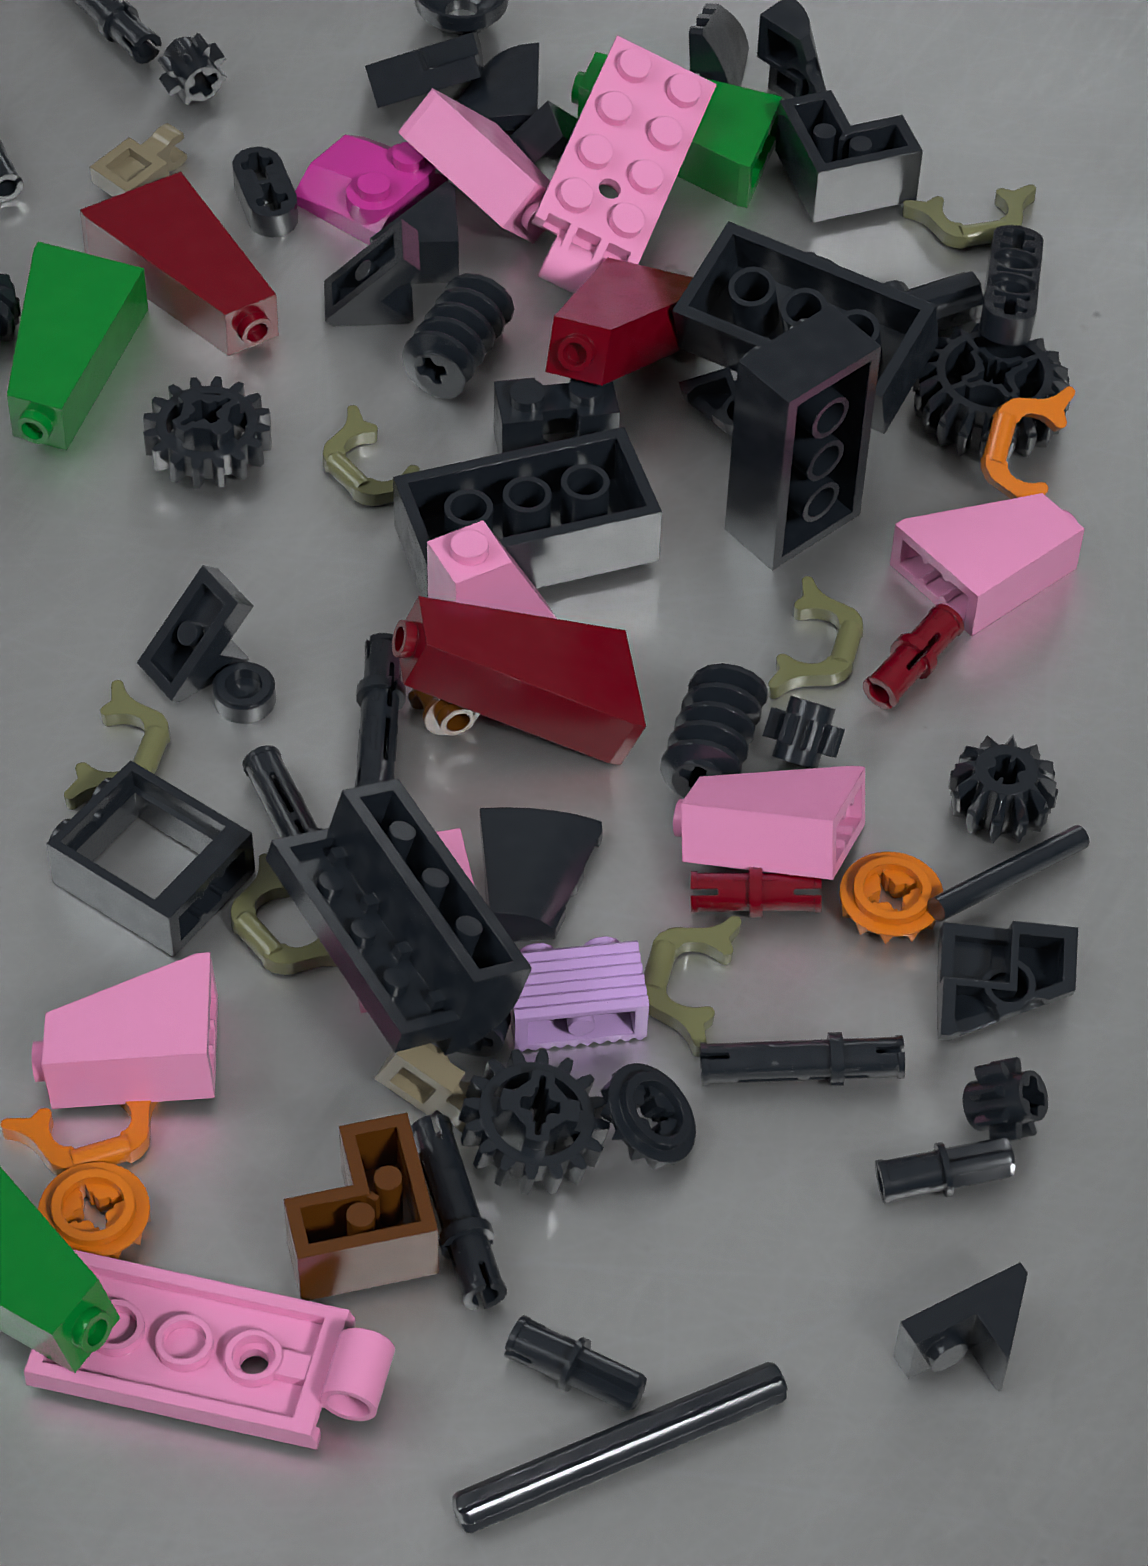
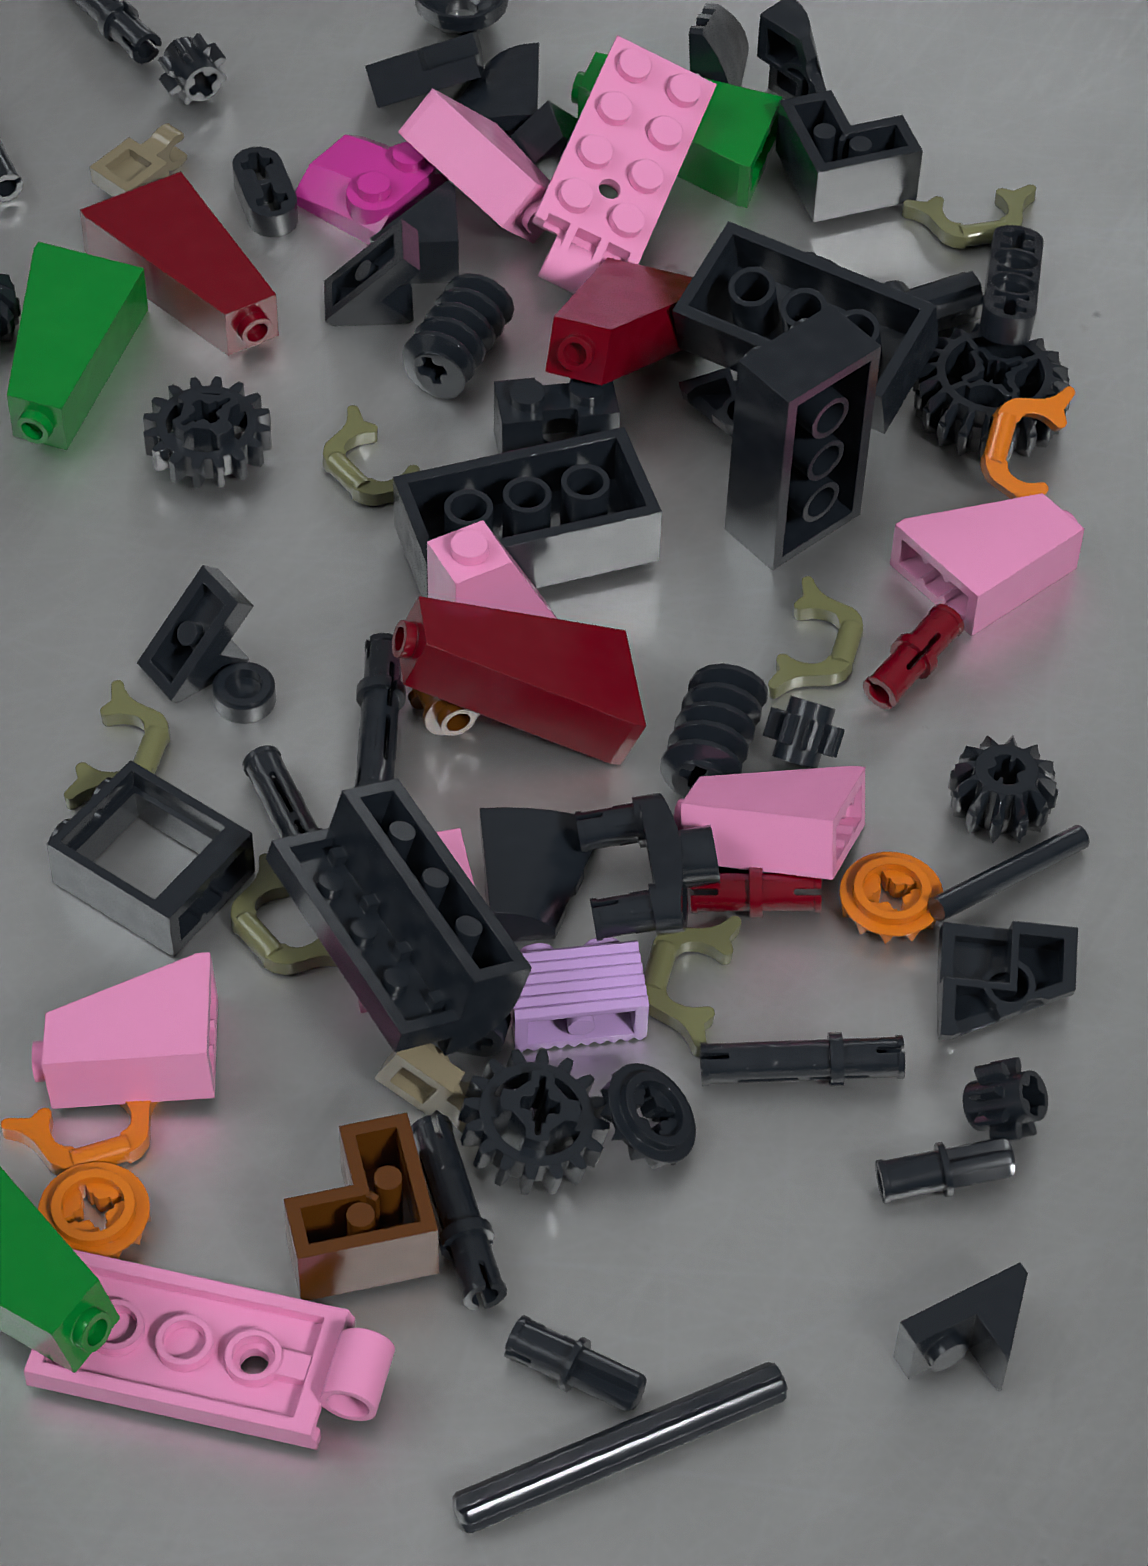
(675, 858): none -> black connector

